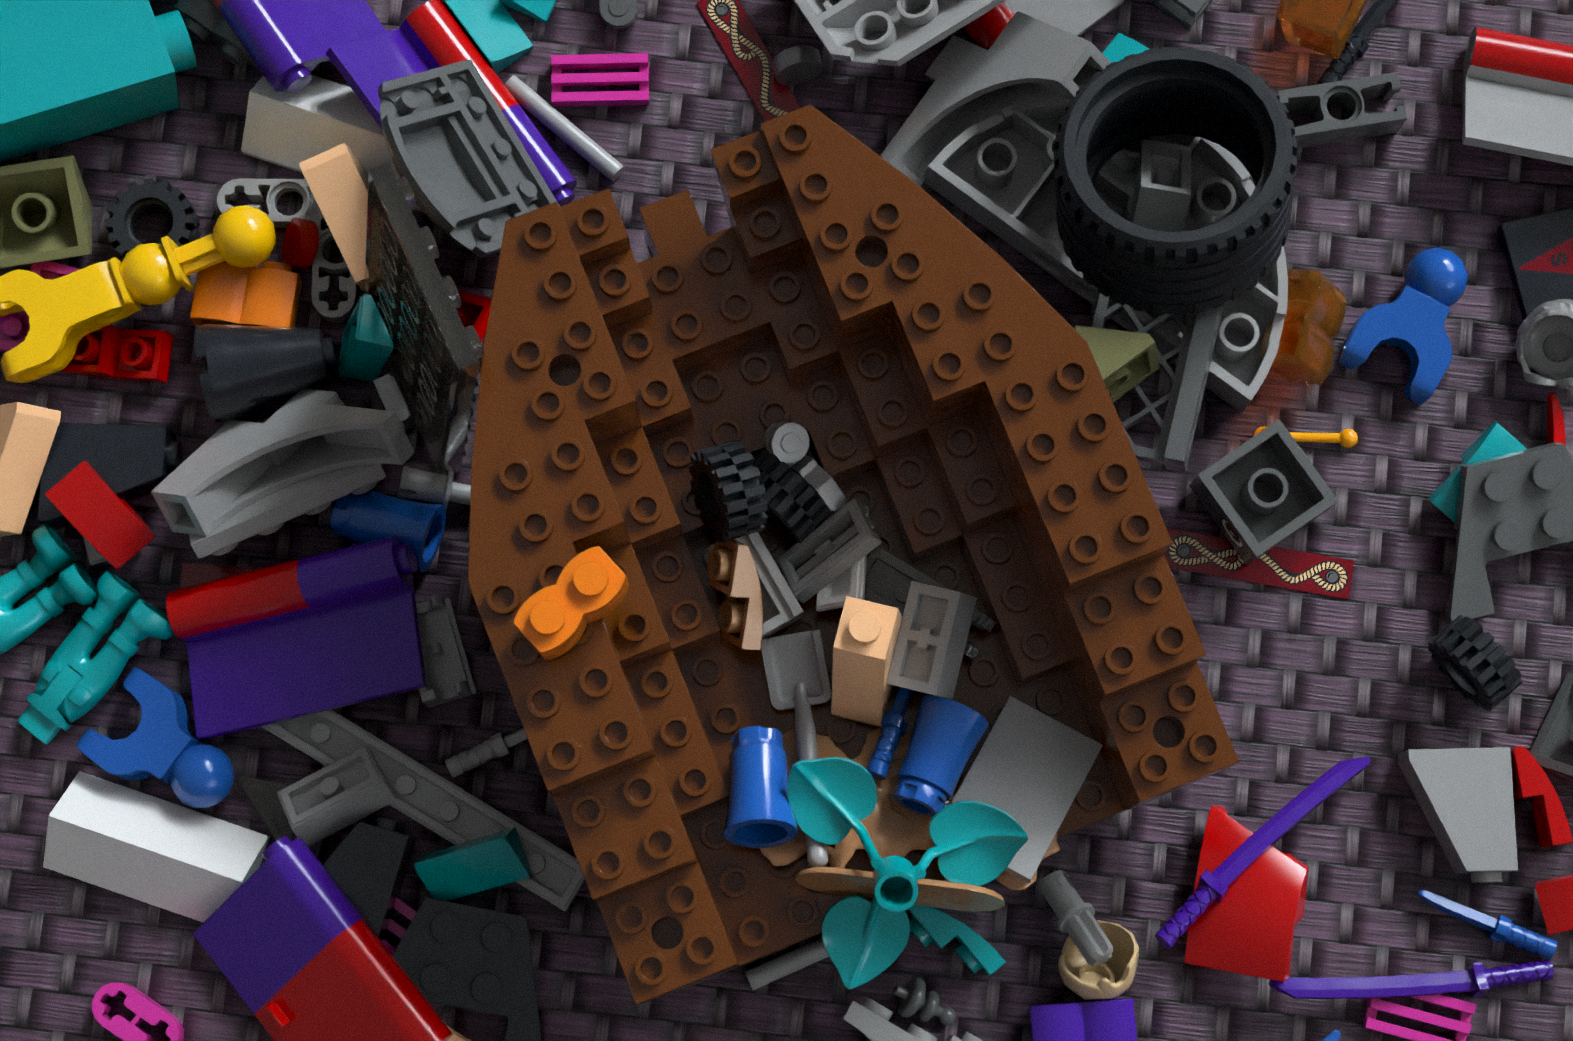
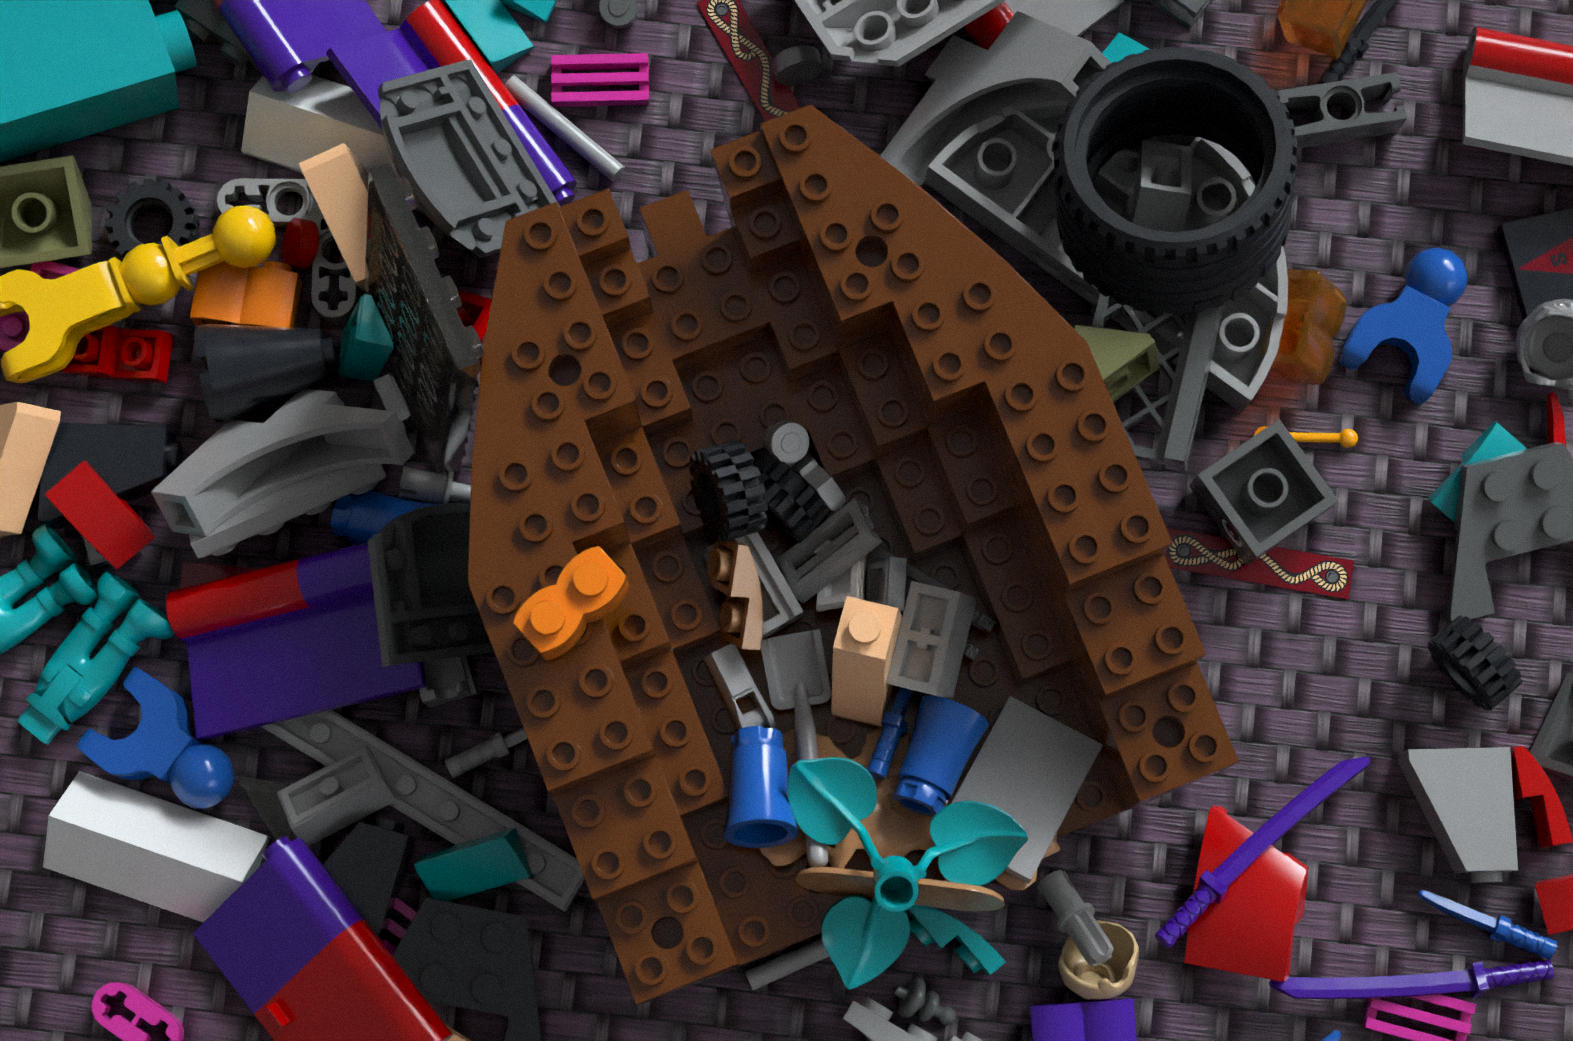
(424, 587): none -> dark grey slope
(735, 684): none -> light grey bar
(886, 581): none -> flat silver tile

